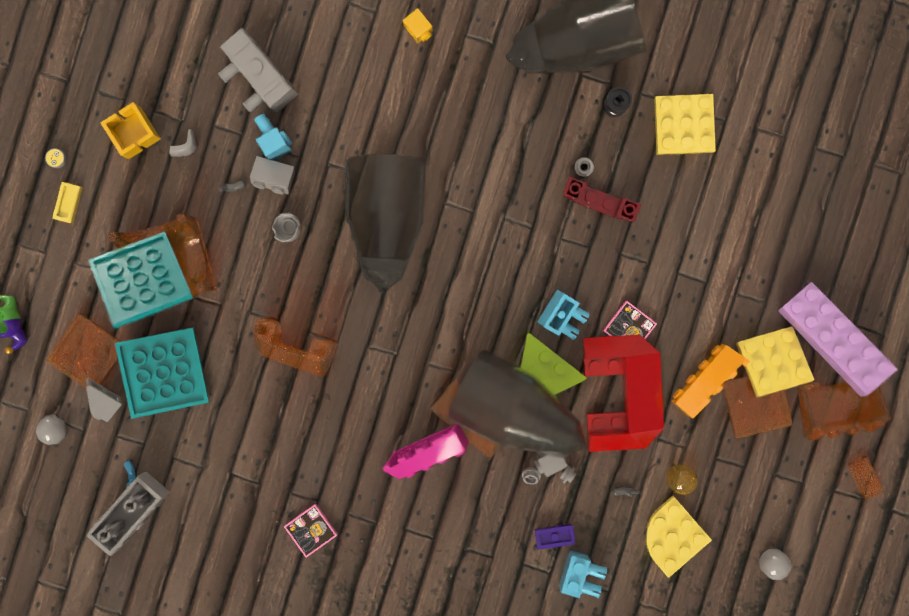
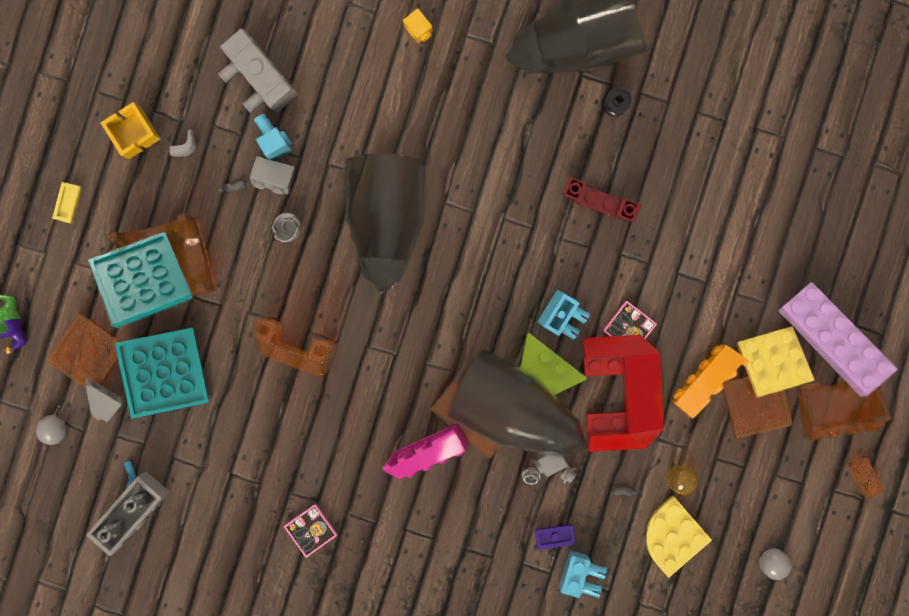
(55, 158): tile -> none
(590, 167): light grey plate -> none
(684, 124): light yellow plate -> none

